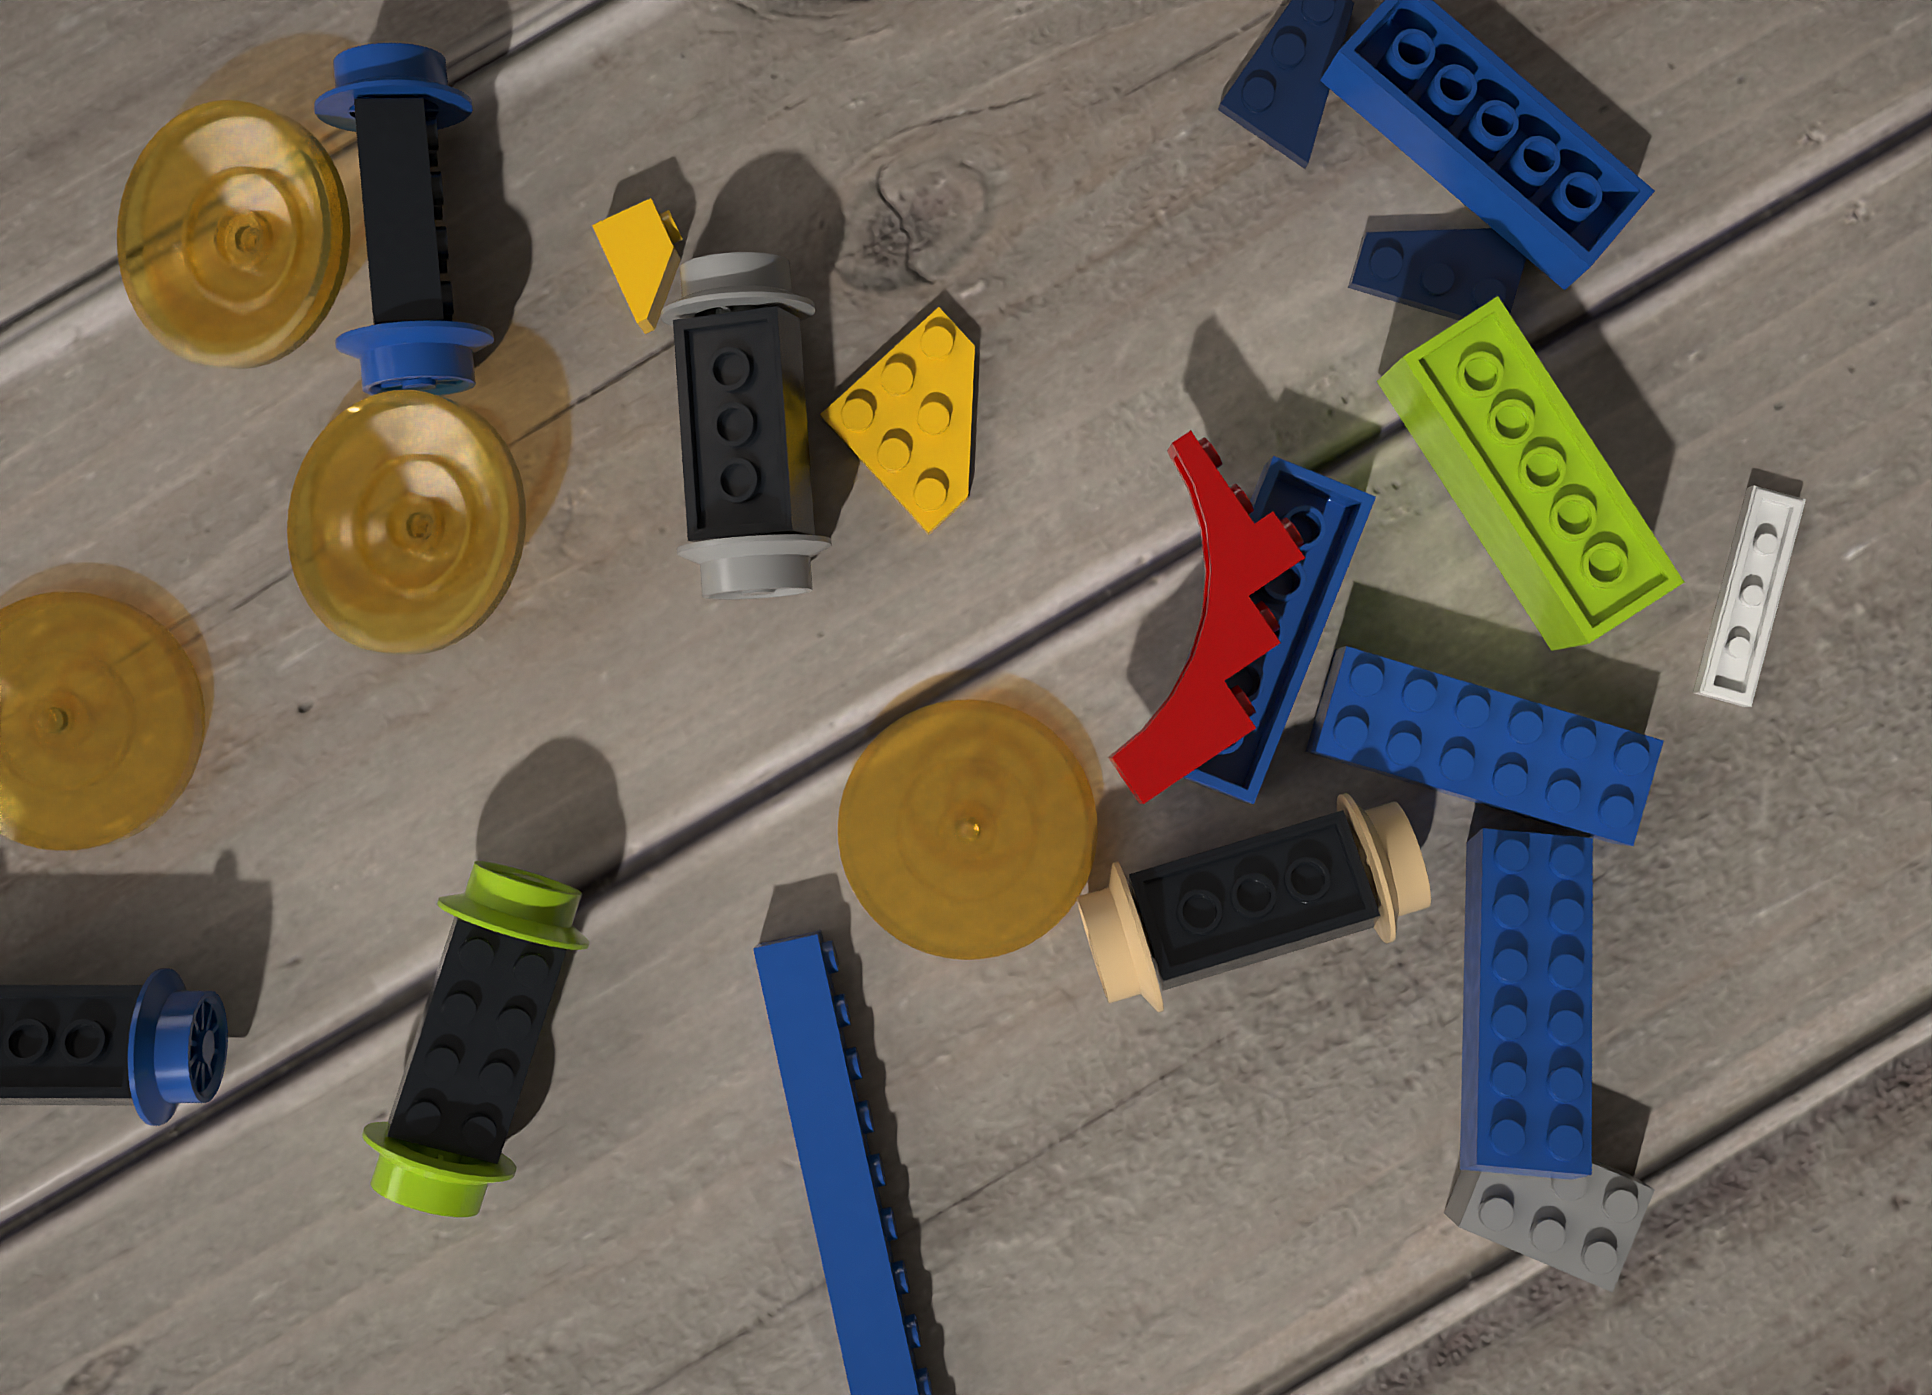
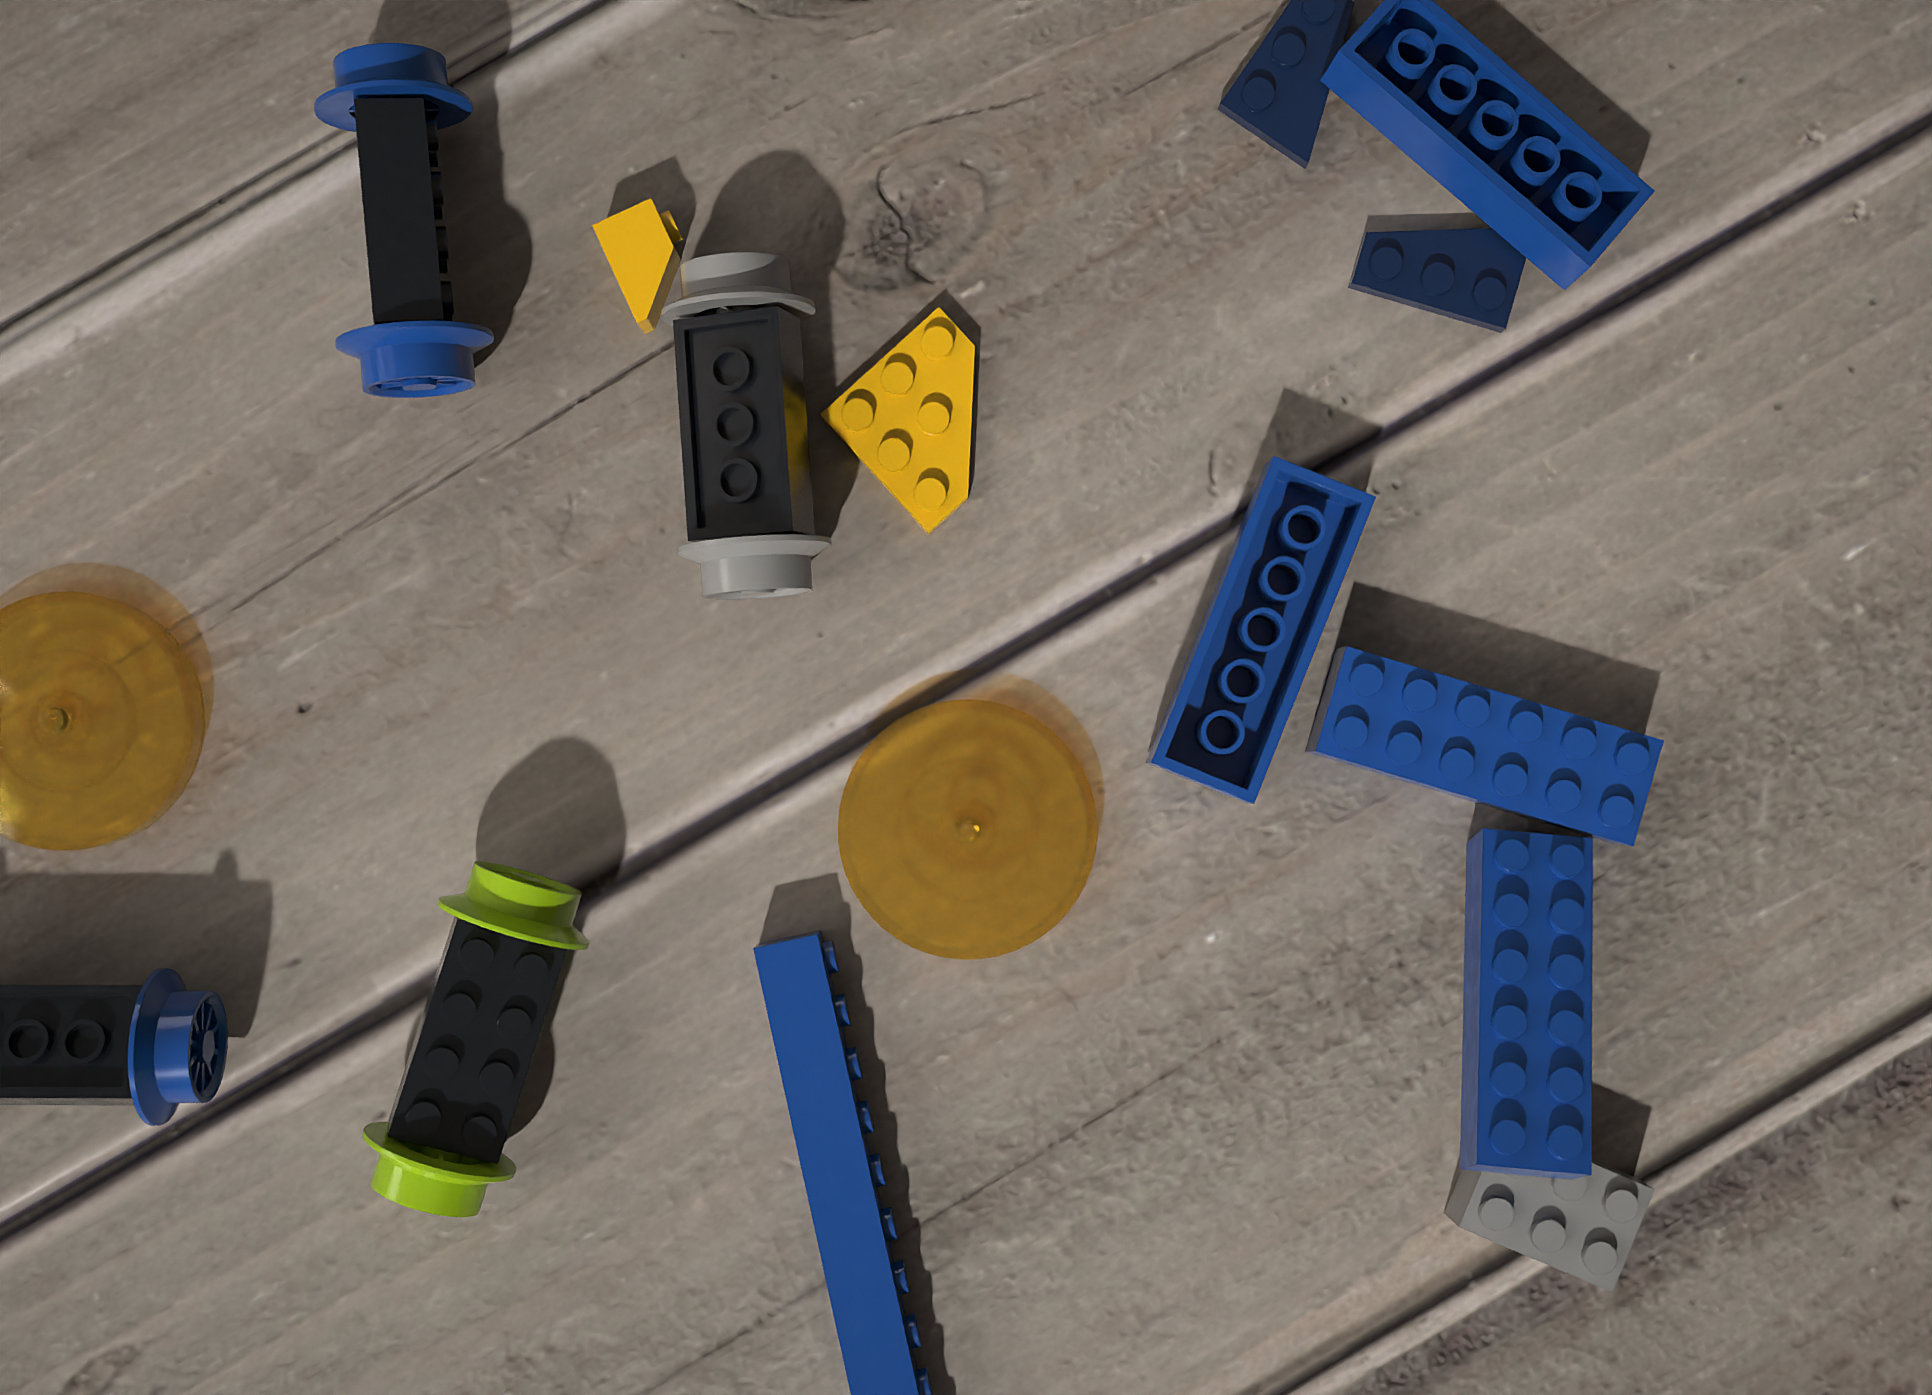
(233, 235): clear yellow container -> none
(406, 522): clear yellow container -> none
(1239, 558): red arch -> none
(1255, 900): black brick -> none
(1529, 478): lime brick -> none
(1749, 596): white tile -> none

